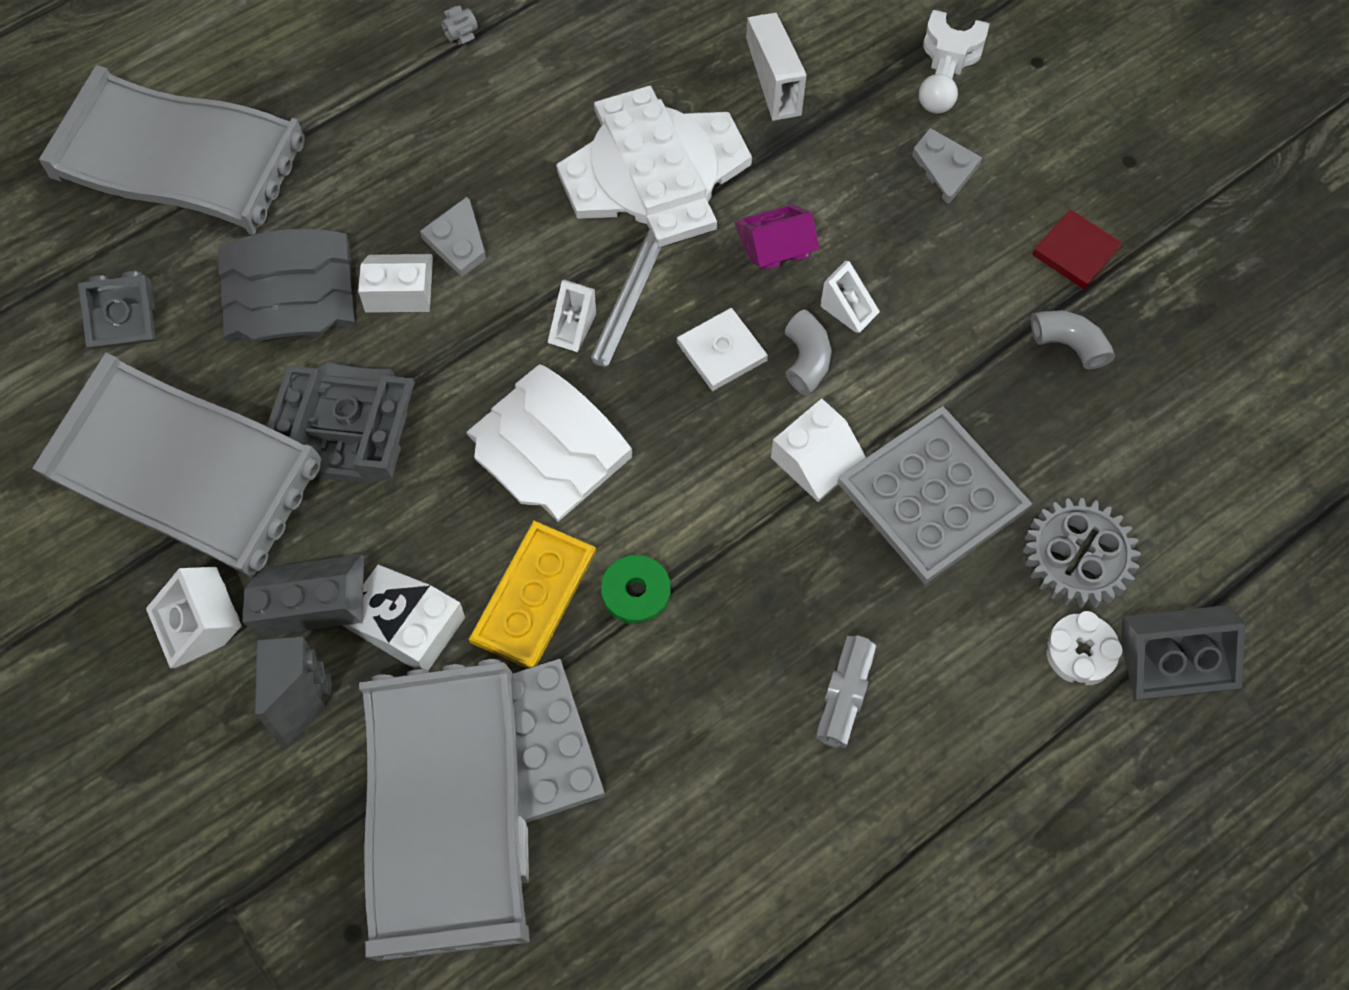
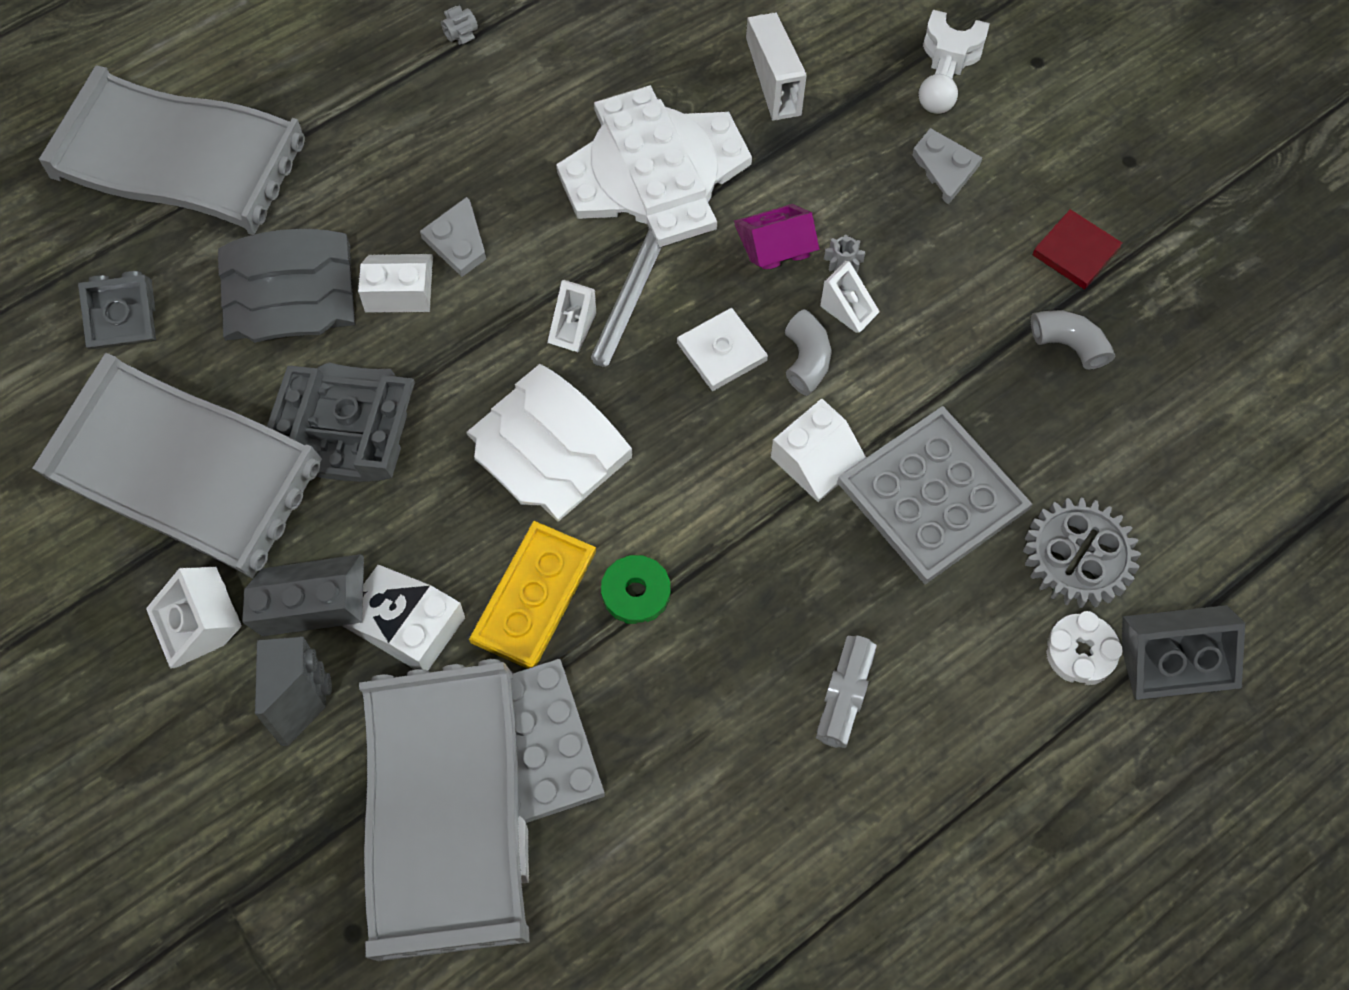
(844, 250): none -> light grey gear

